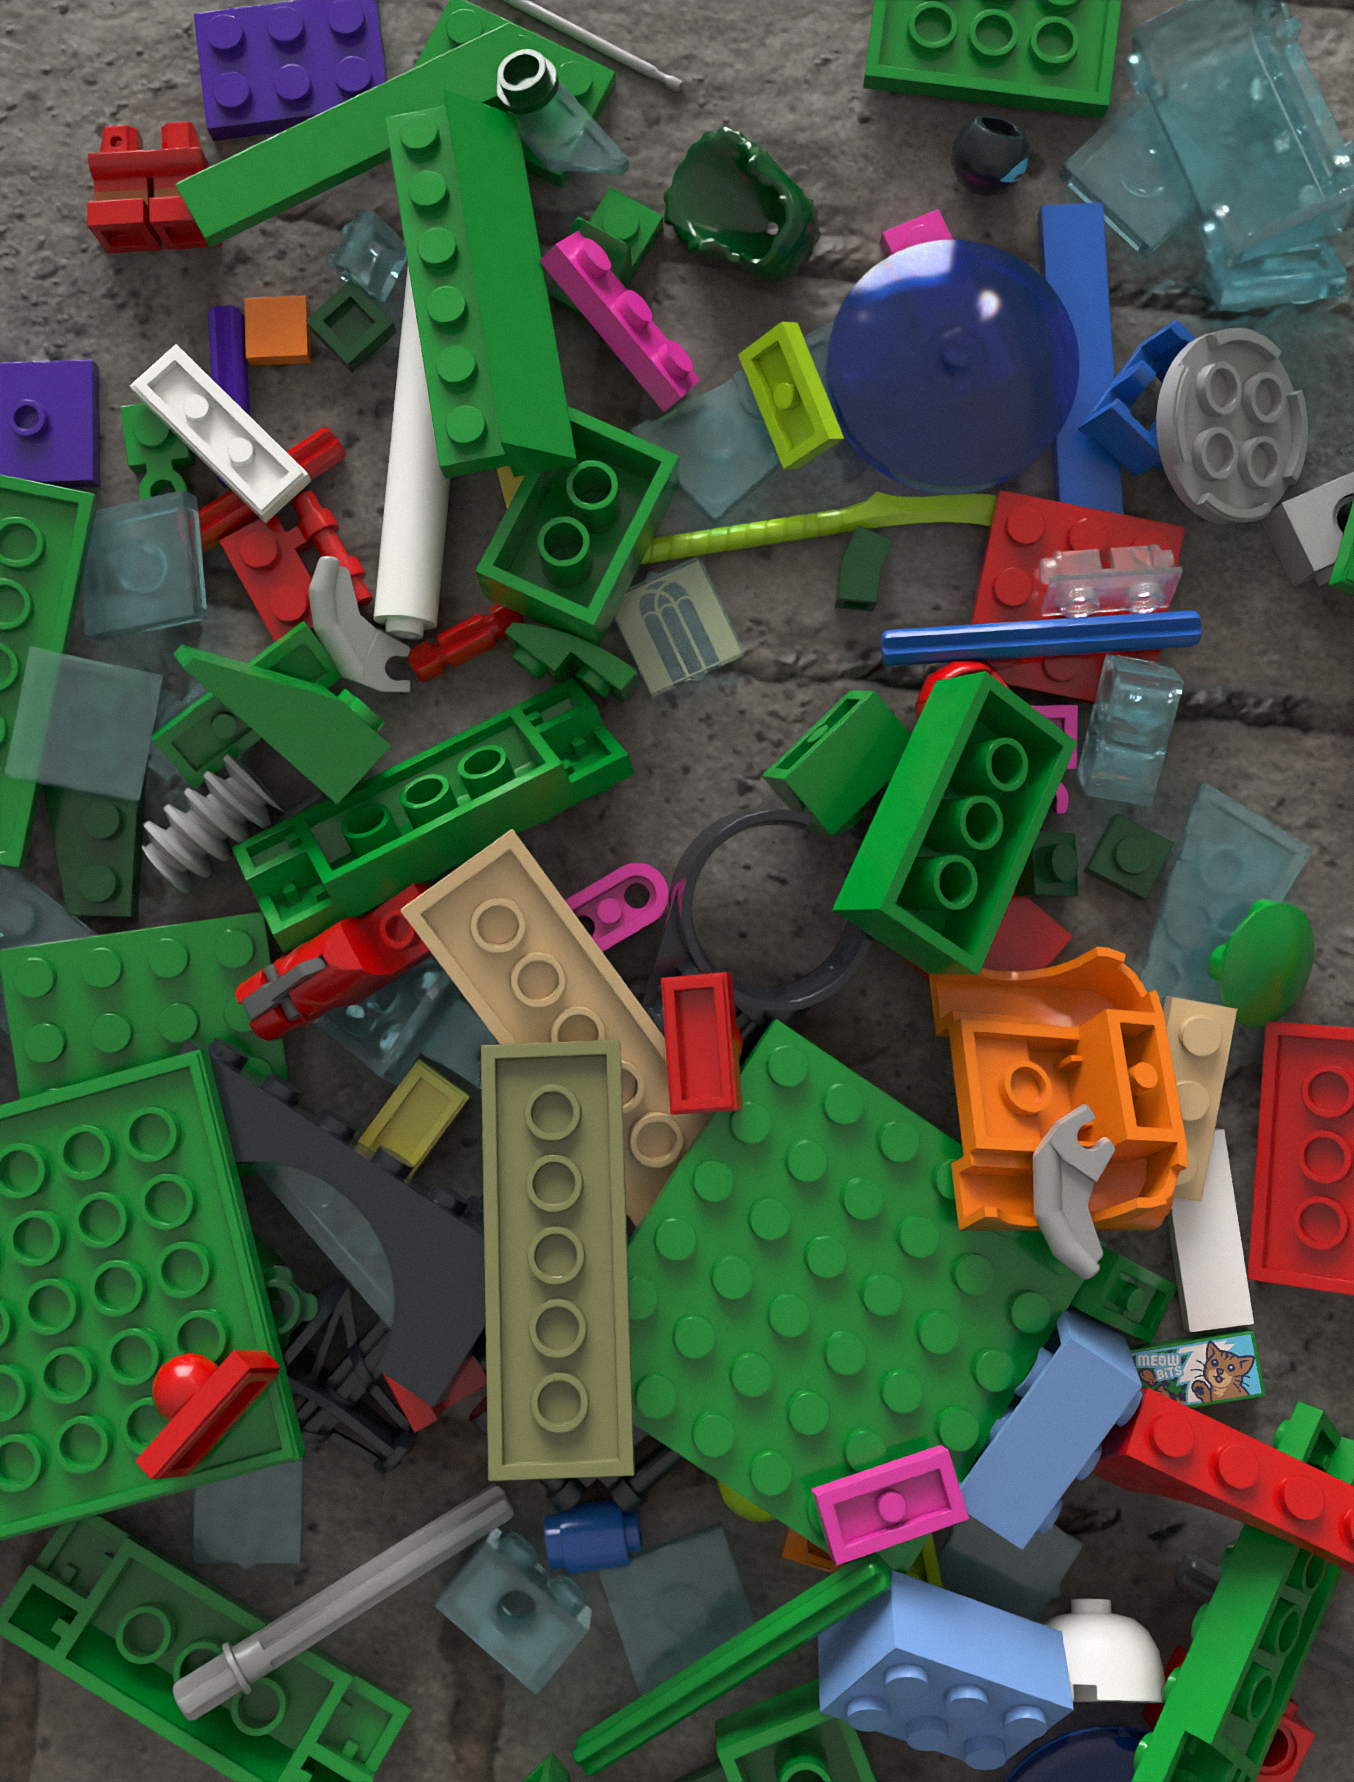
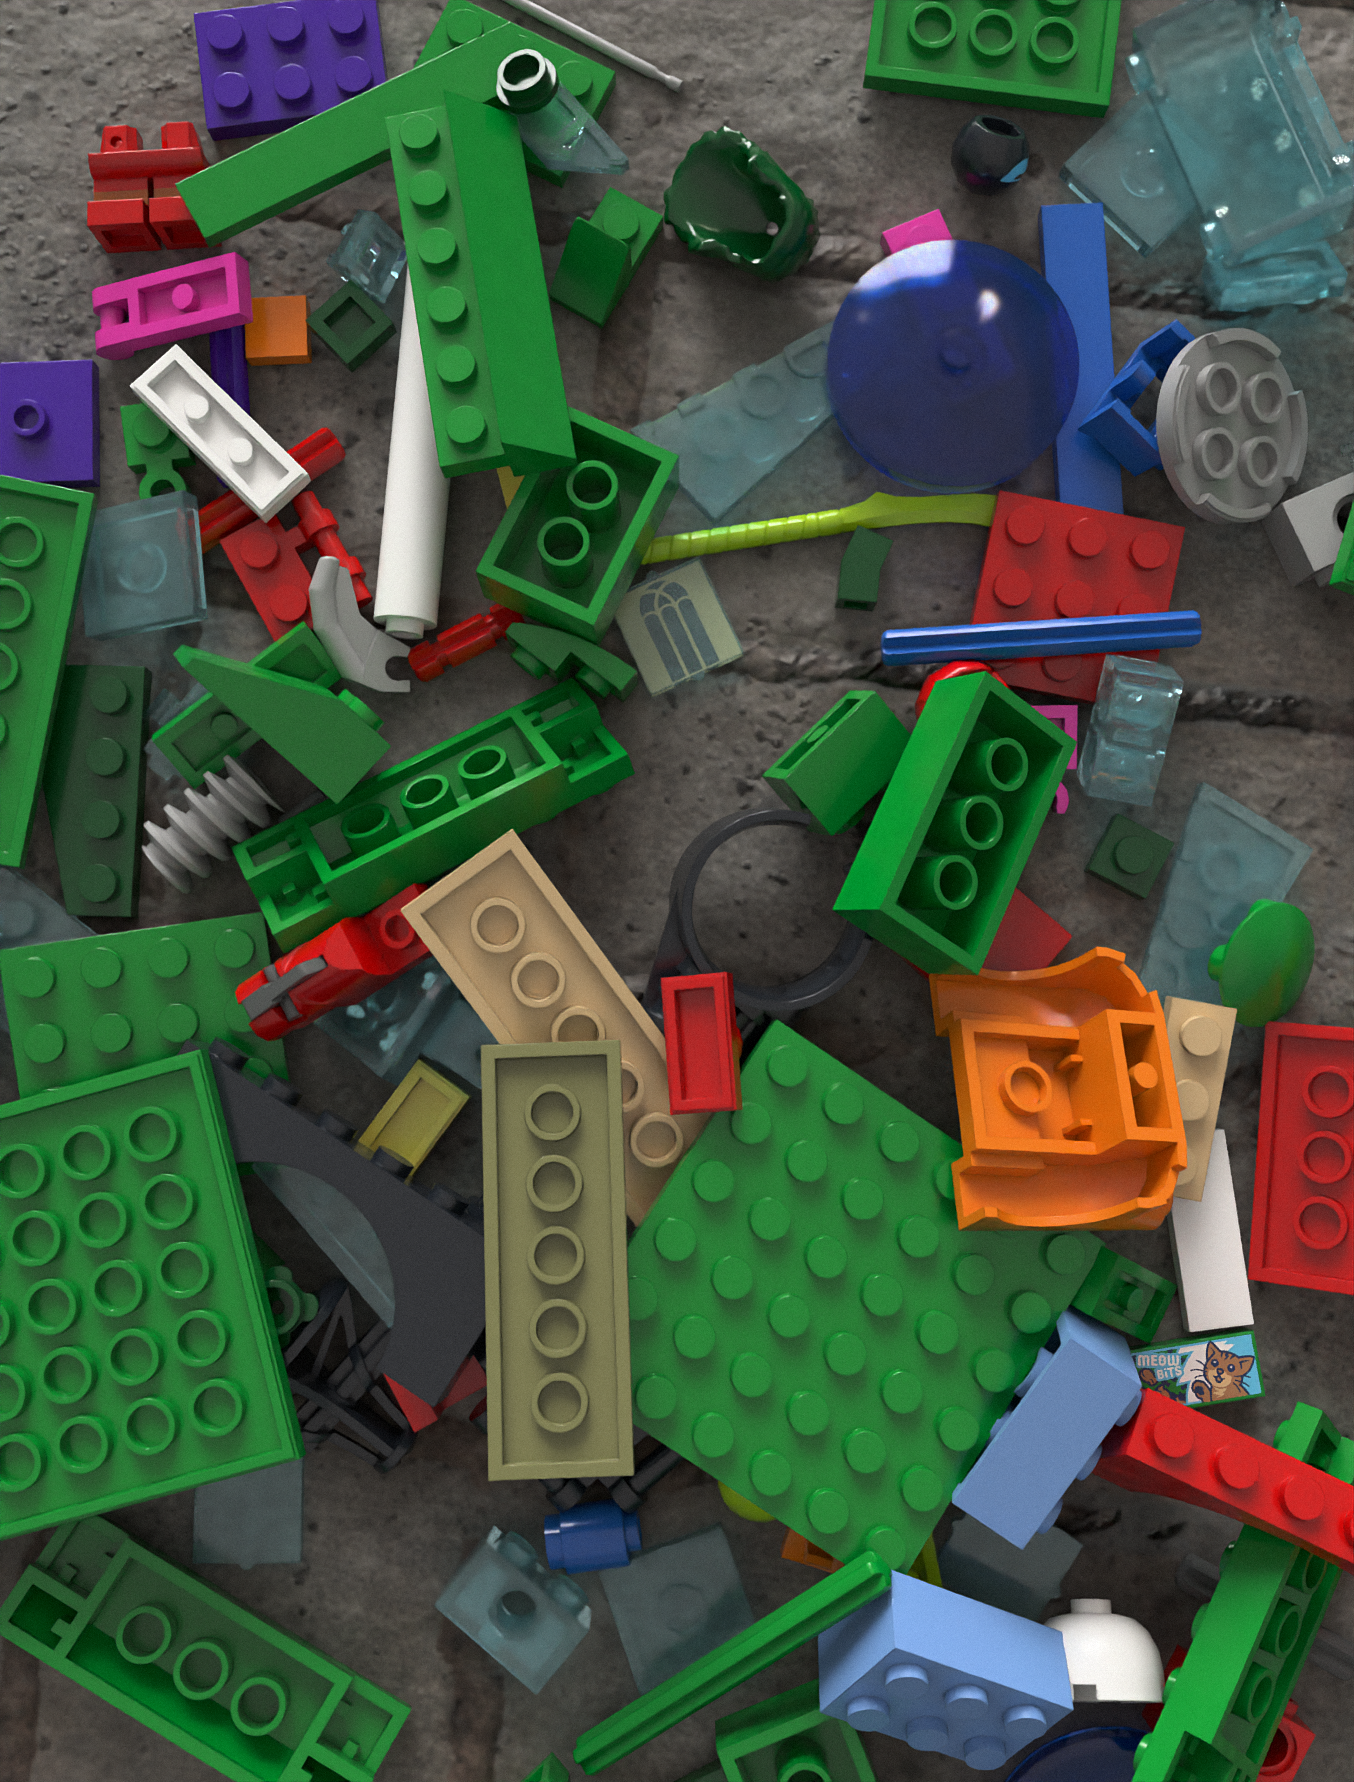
(83, 725): clear light blue tile -> none
(172, 305): none -> dark pink plate
(201, 1406): red tile -> none
(340, 1603): light grey axle -> none
(607, 907): dark pink plate -> none
(620, 319): dark pink plate -> none
(790, 395): lime plate -> none
(889, 1504): dark pink plate -> none
(1050, 867): dark green plate -> none
(1062, 1189): light grey piece -> none
(1137, 582): clear hinge -> none

